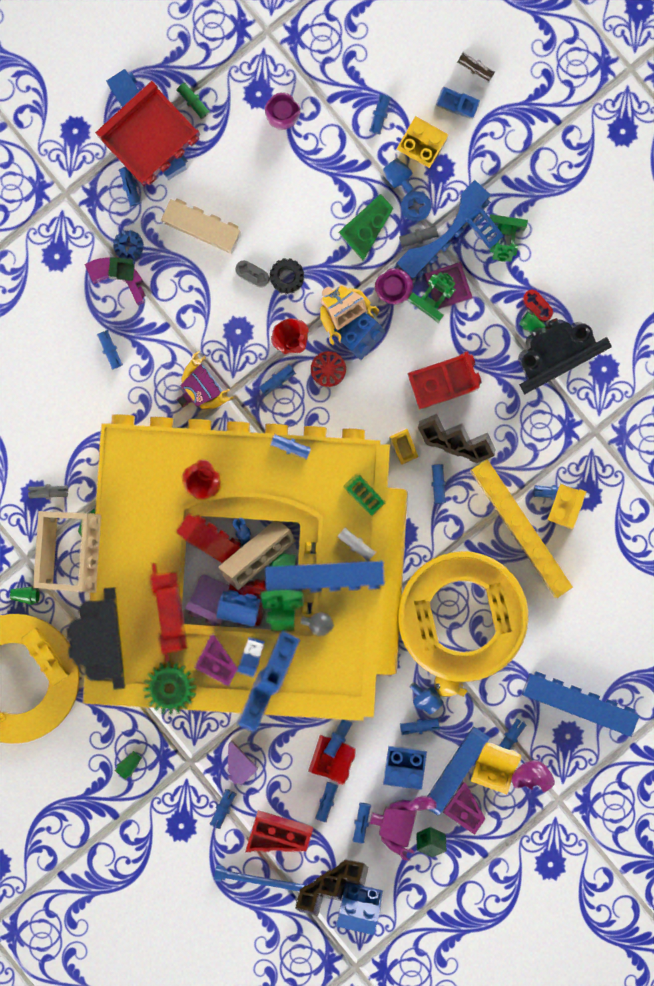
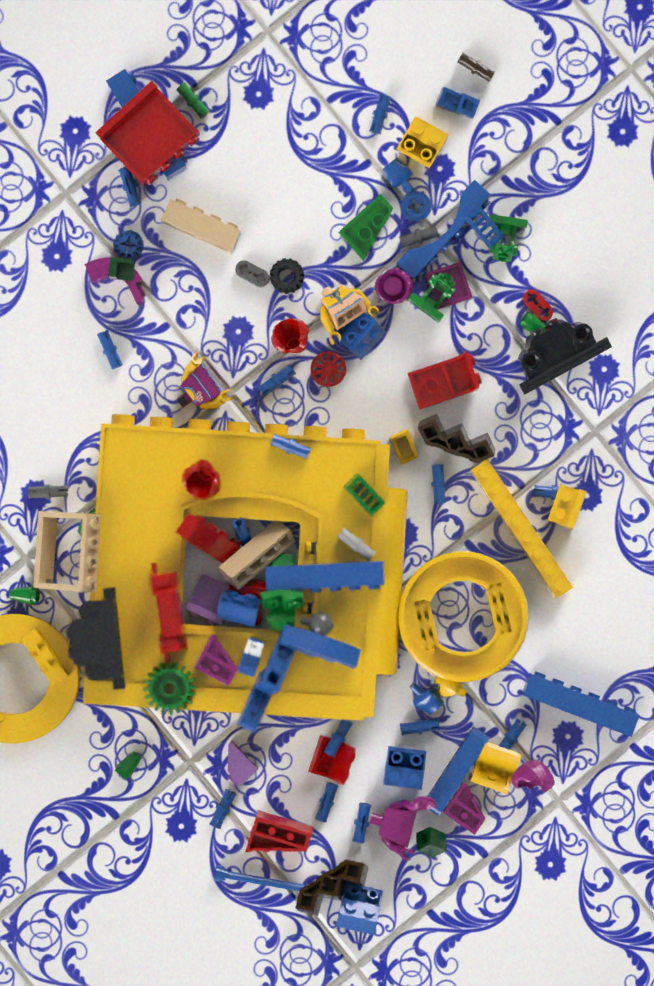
(282, 111): magenta piece -> none
(320, 646): none -> blue slope

